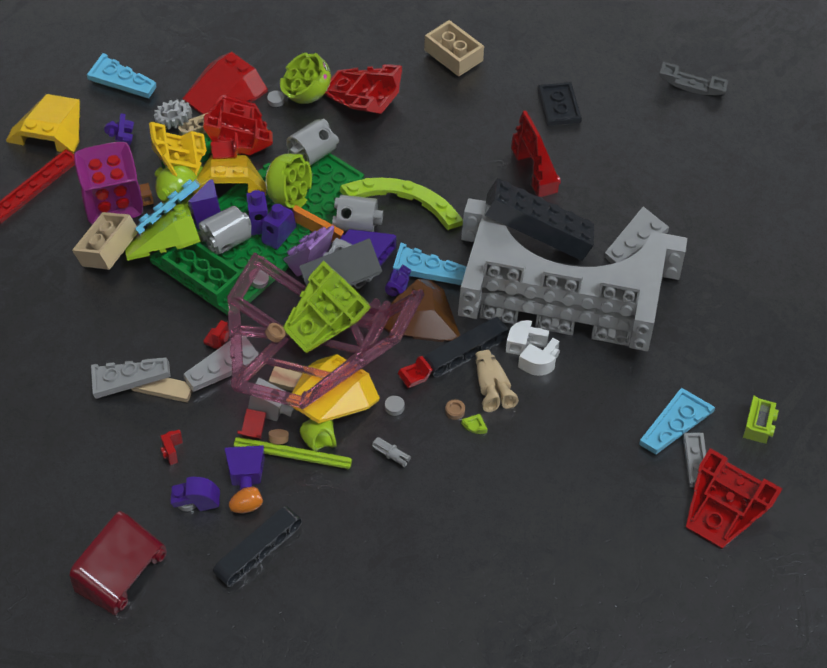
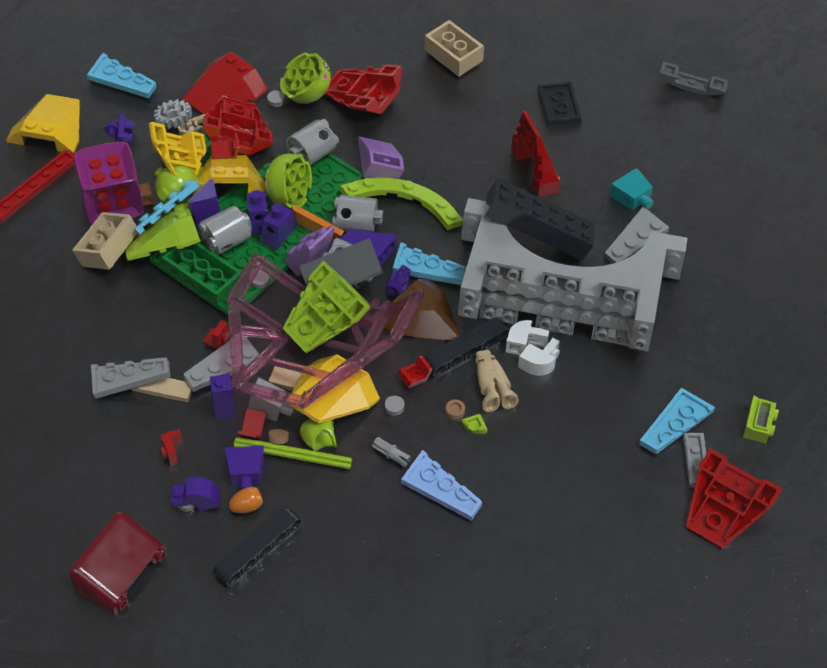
(222, 396): none -> dark purple slope
(275, 332): medium nougat tile -> none
(380, 159): none -> medium lavender slope
(433, 482): none -> light blue wing
(632, 190): none -> teal torso

